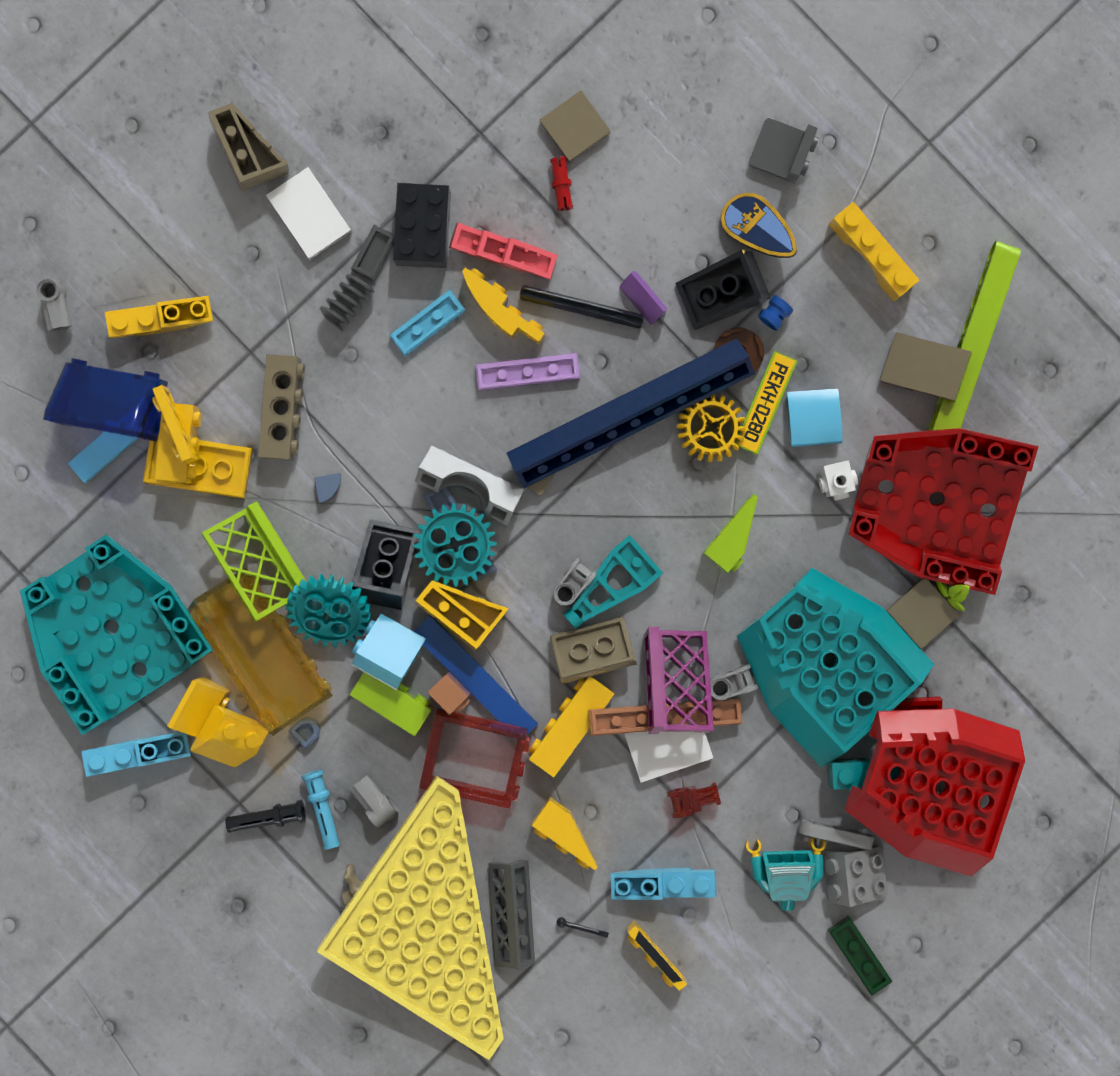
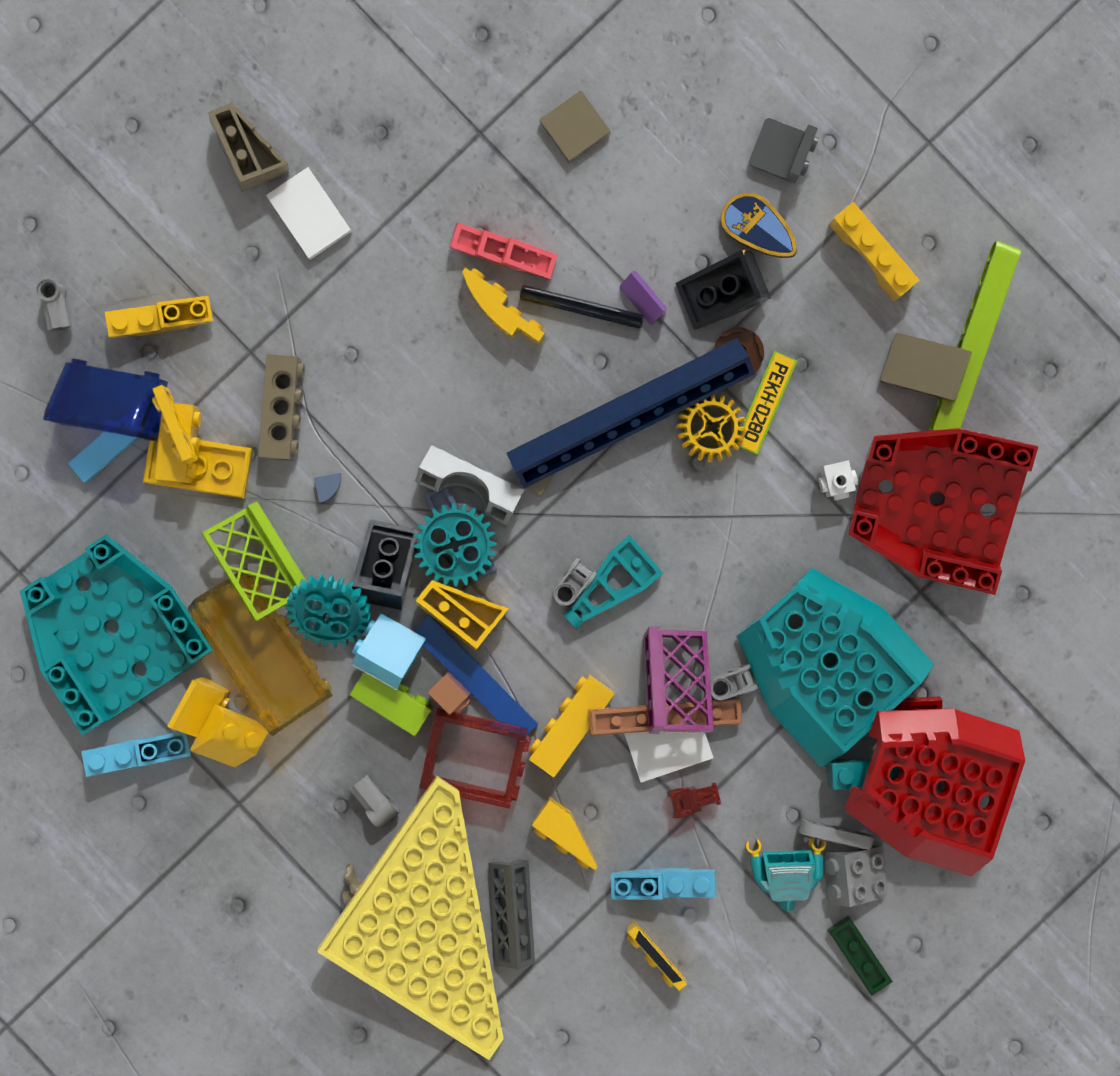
(278, 815): black pin -> none
(305, 731): sand blue tile -> none
(318, 797): medium azure pin -> none
(346, 301): dark grey piece -> none
(373, 253): dark grey tile -> none
(422, 225): black brick -> none
(427, 323): medium azure tile -> none
(527, 371): lavender tile -> none
(561, 183): red pin -> none
(561, 922): black hinge -> none
(592, 650): dark tan tile -> none
(732, 540): lime slope -> none
(775, 313): blue wheel -> none
(814, 417): medium azure slope -> none
(922, 612): dark tan tile -> none
(954, 594): lime plant -> none

